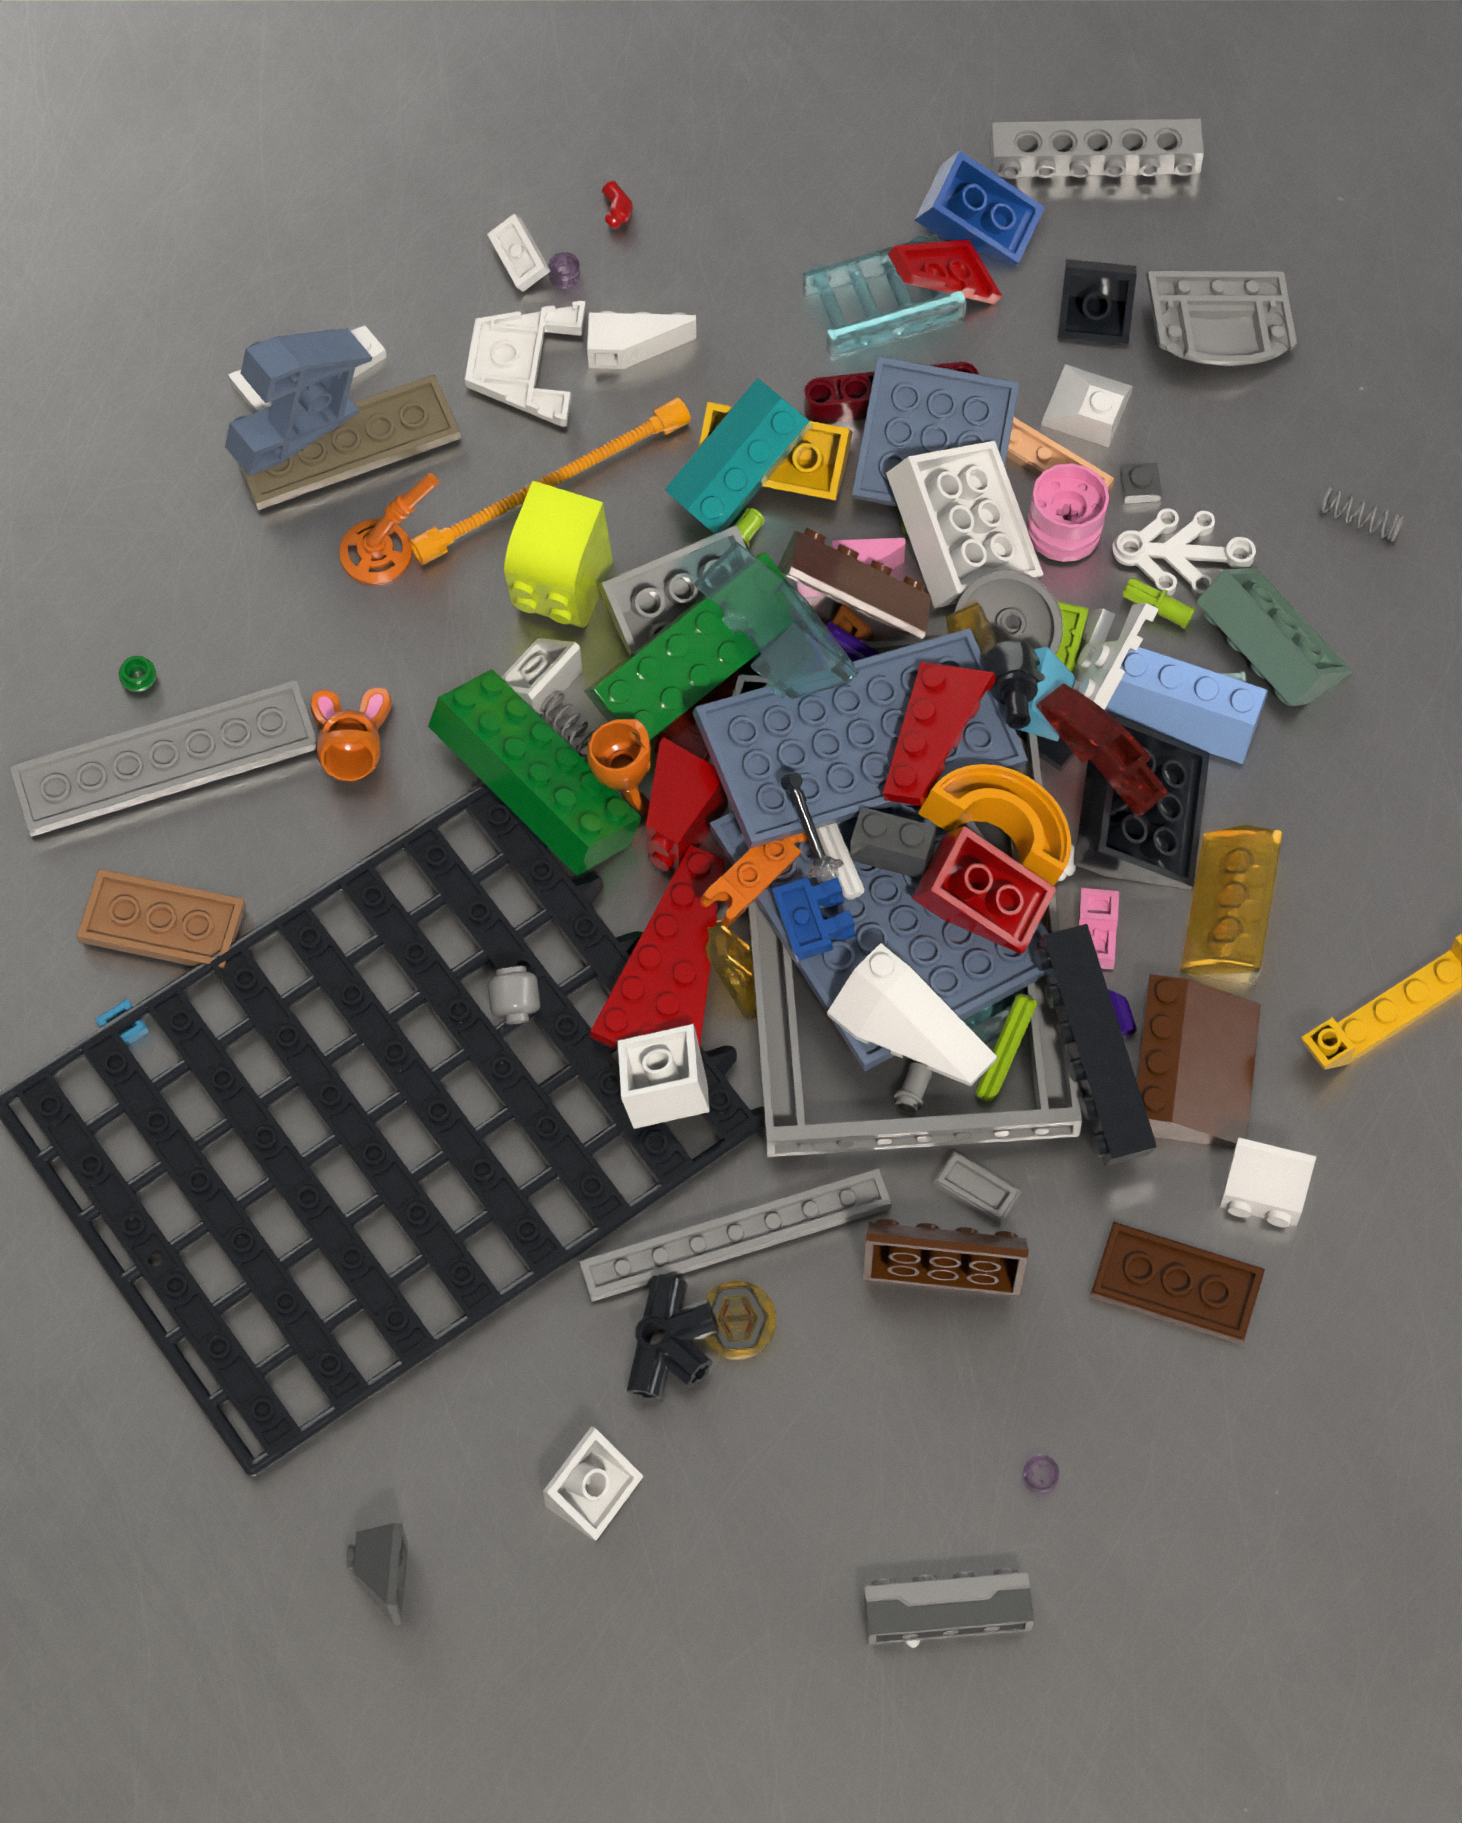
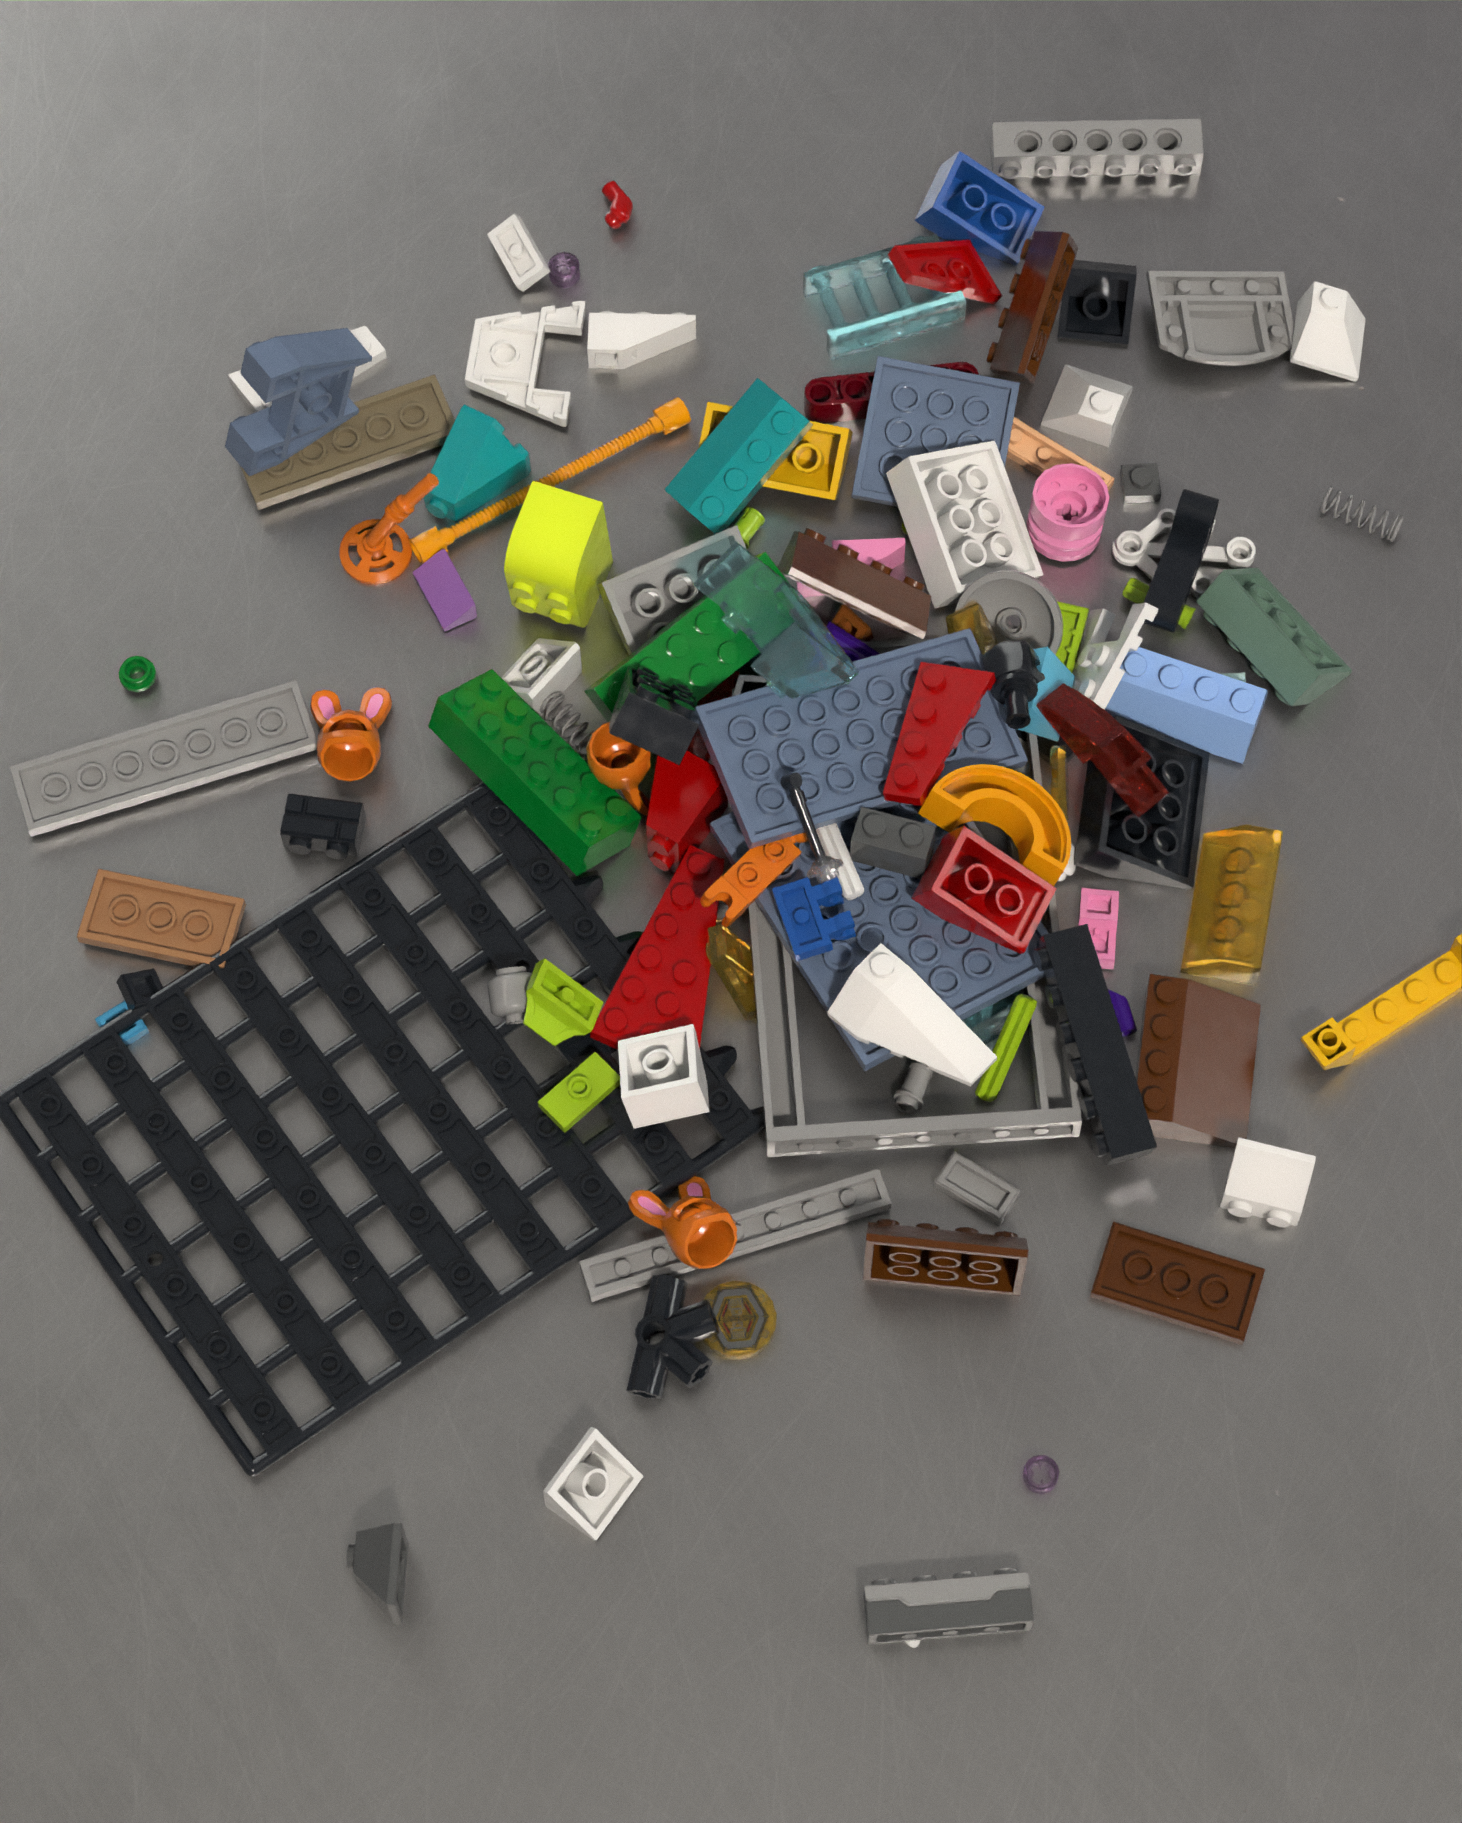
(138, 987): none -> black tile
(322, 826): none -> black brick
(445, 591): none -> medium lavender slope
(474, 466): none -> teal slope
(558, 1005): none -> lime slope
(579, 1092): none -> lime plate
(655, 714): none -> black slope
(694, 1226): none -> orange piece
(1034, 305): none -> reddish brown slope
(1059, 778): none -> clear yellow tile
(1181, 558): none -> black beam
(1328, 332): none -> white slope

